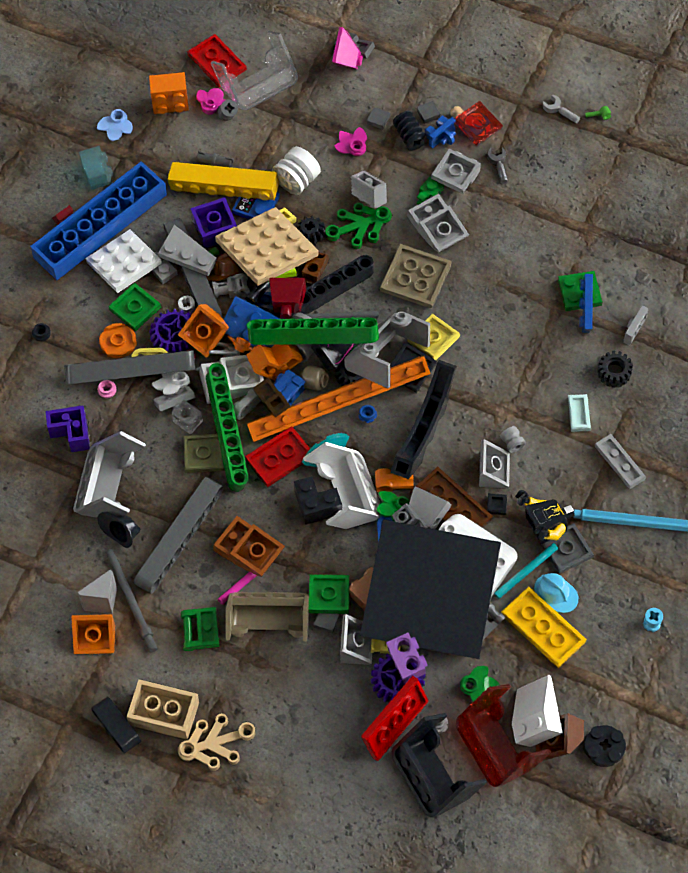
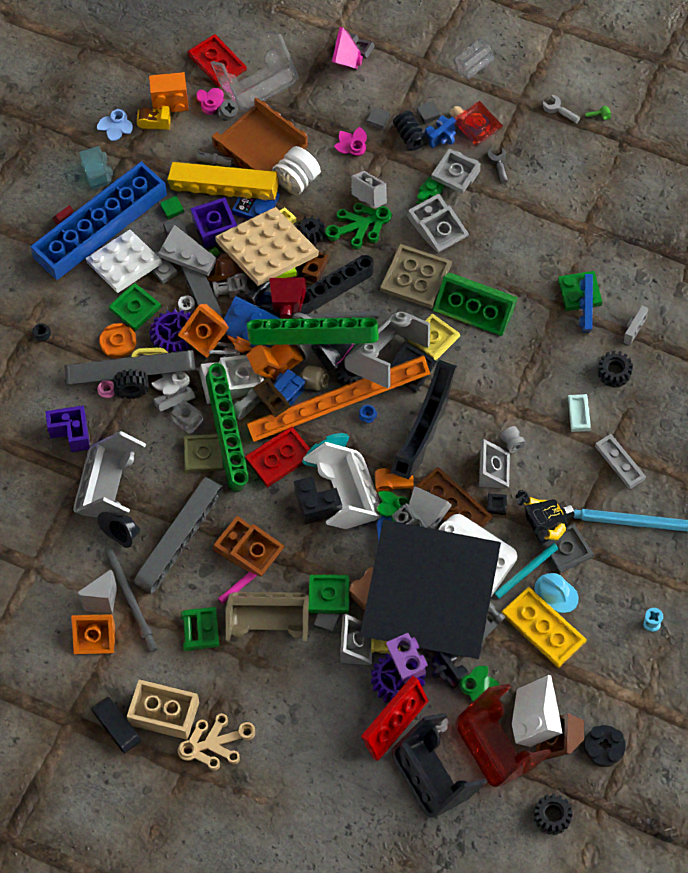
(130, 383): none -> black tyre
(154, 118): none -> yellow leg
(172, 207): none -> green tile
(259, 138): none -> dark orange panel
(446, 669): none -> black hips
(473, 59): none -> clear brick
(475, 303): none -> green slope
(553, 826): none -> black tyre

